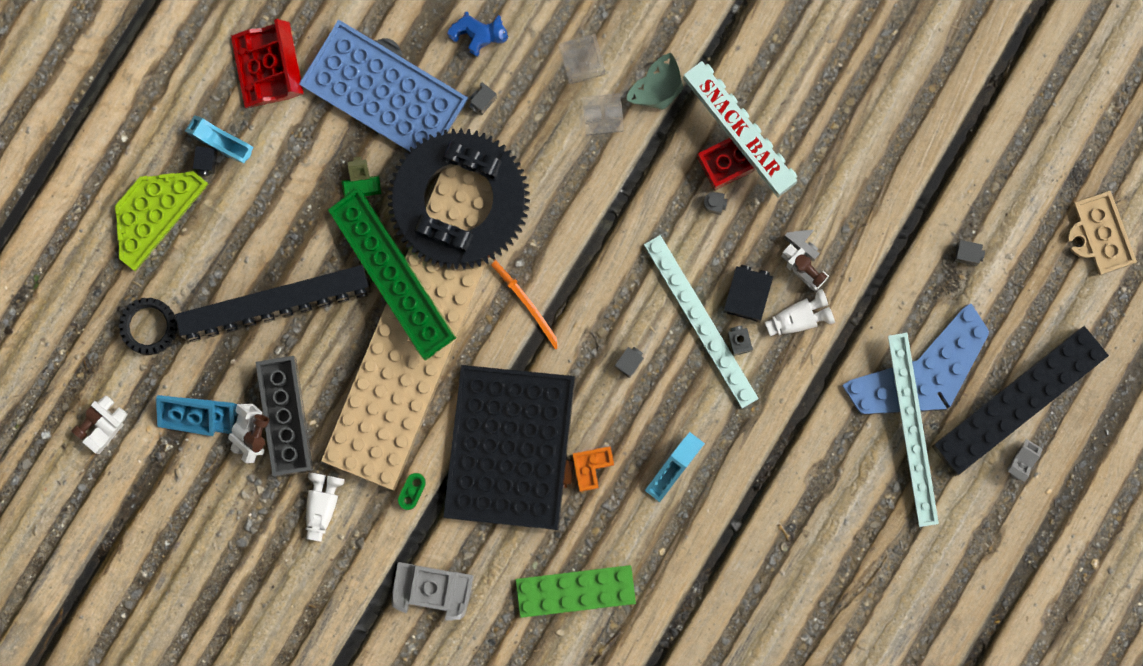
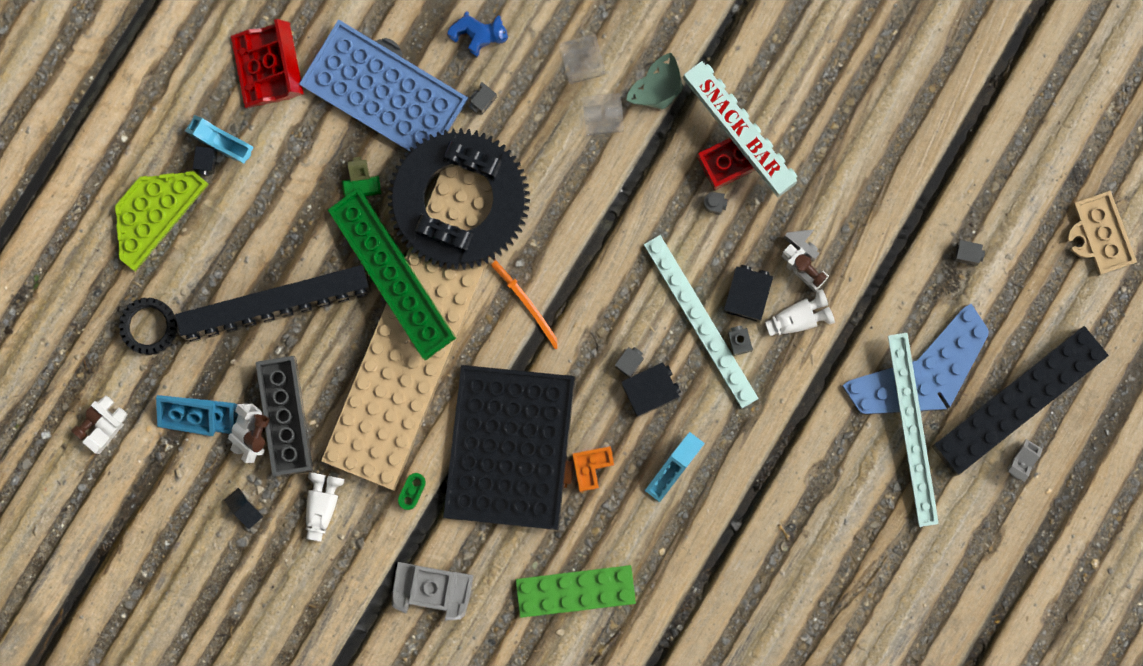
(243, 508): none -> black slope
(651, 389): none -> black brick

